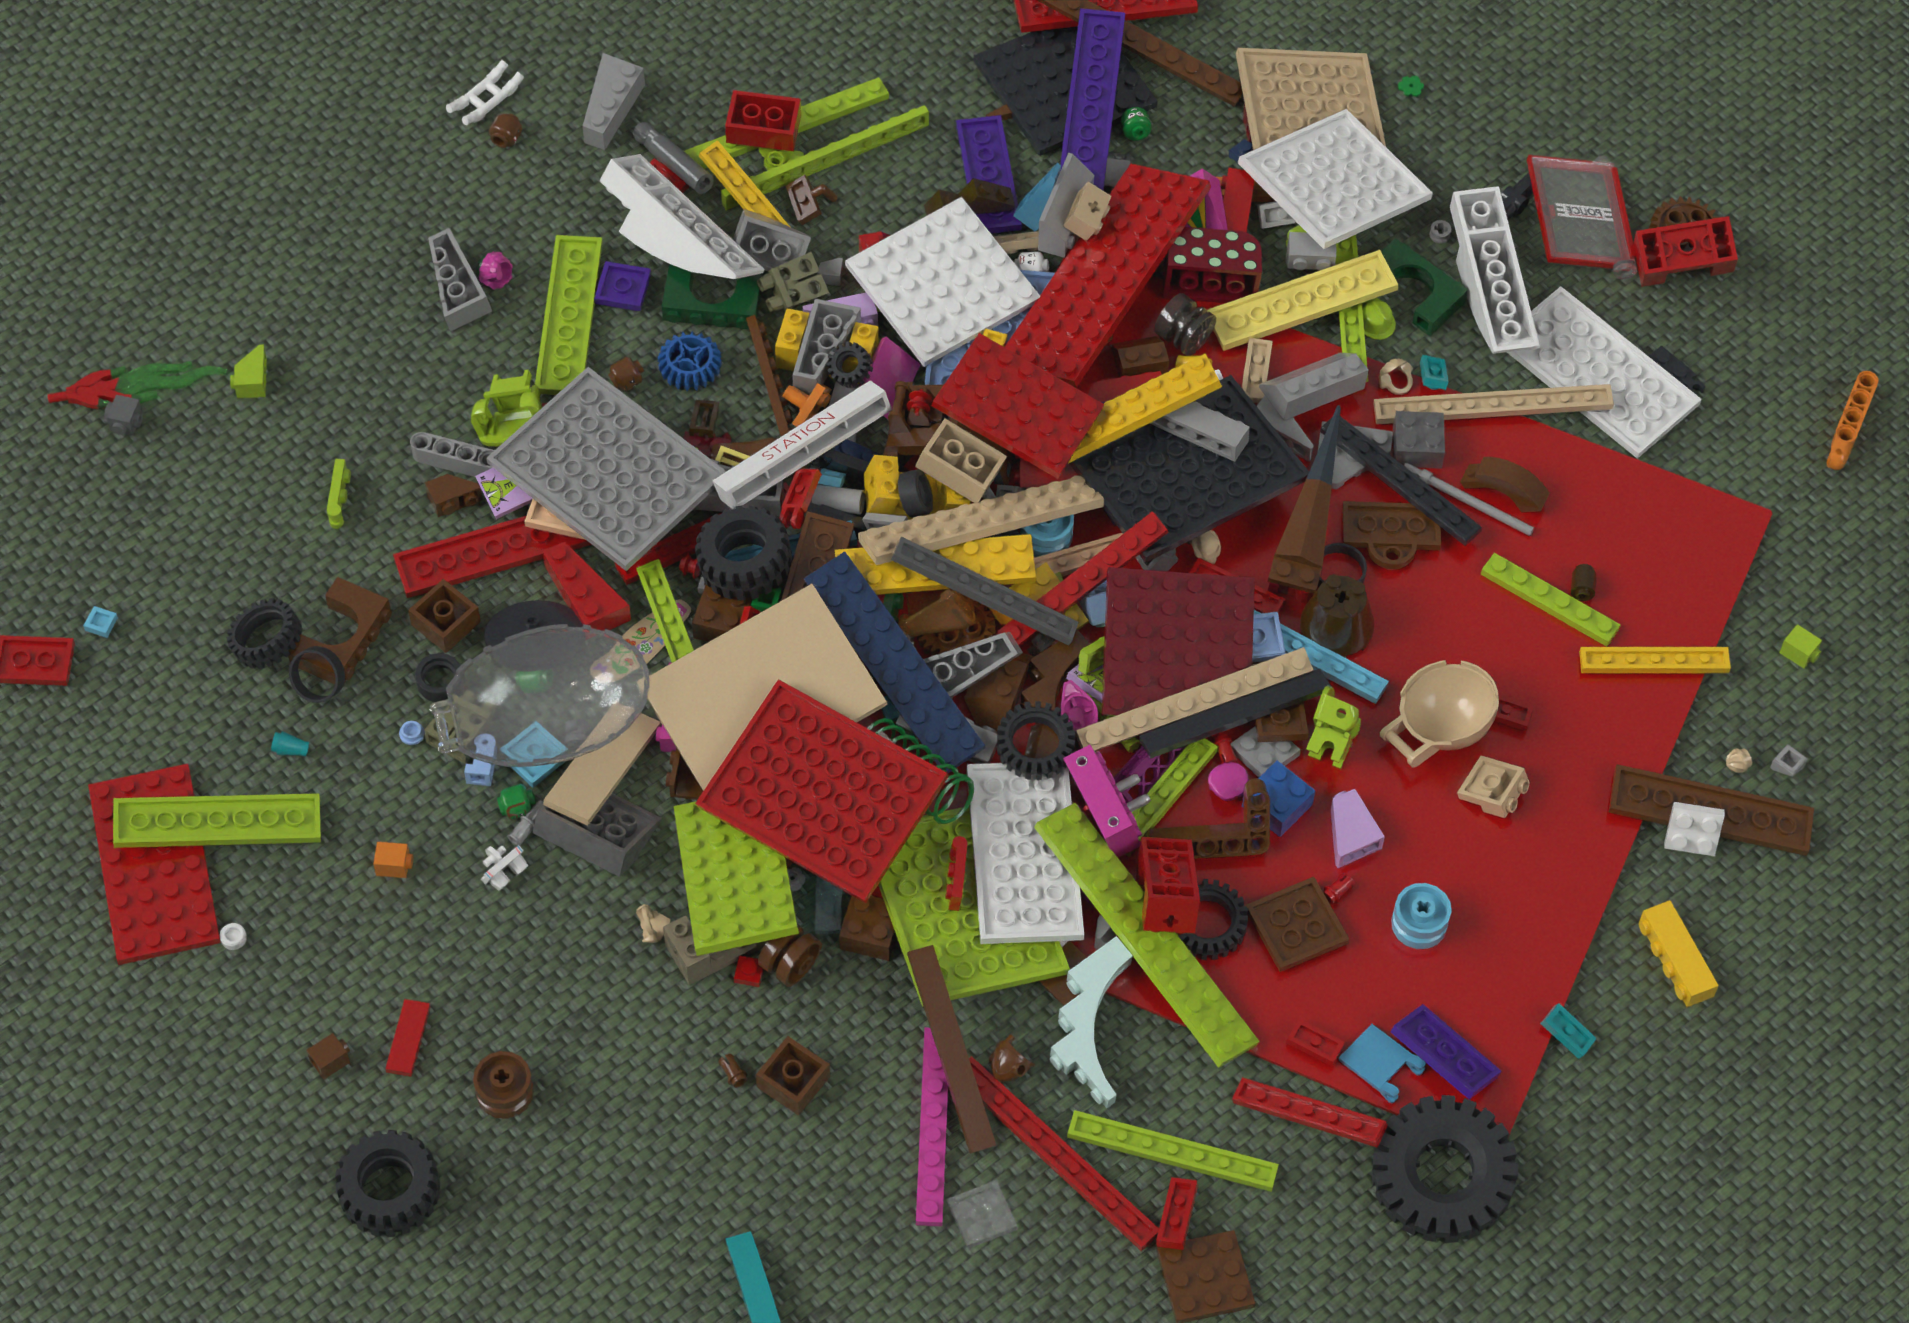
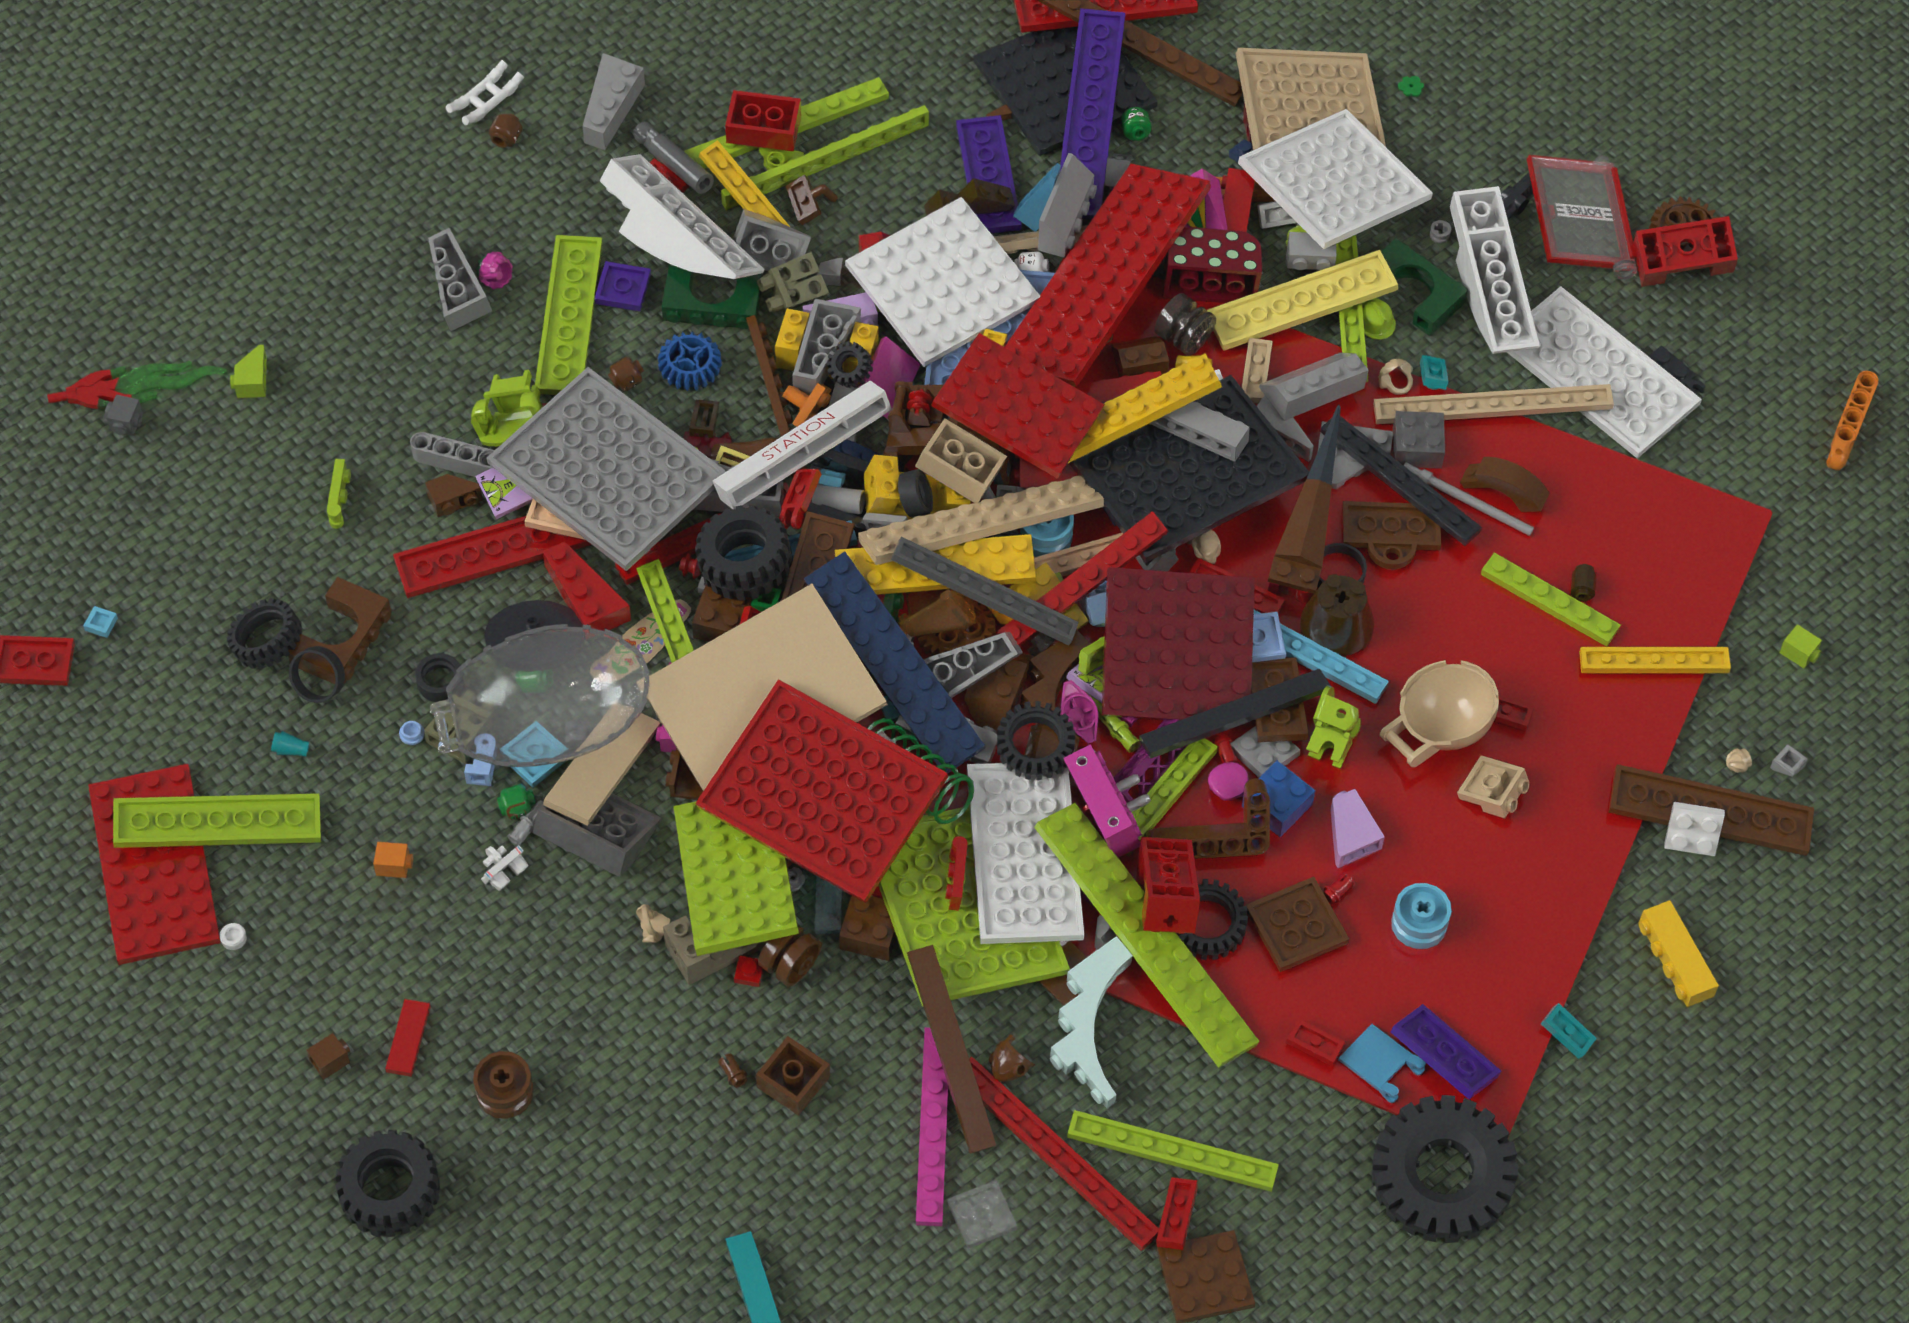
(444, 616): reddish brown brick -> none
(1087, 211): tan brick -> none
(1194, 700): tan plate -> none
(1309, 1112): red tile -> none

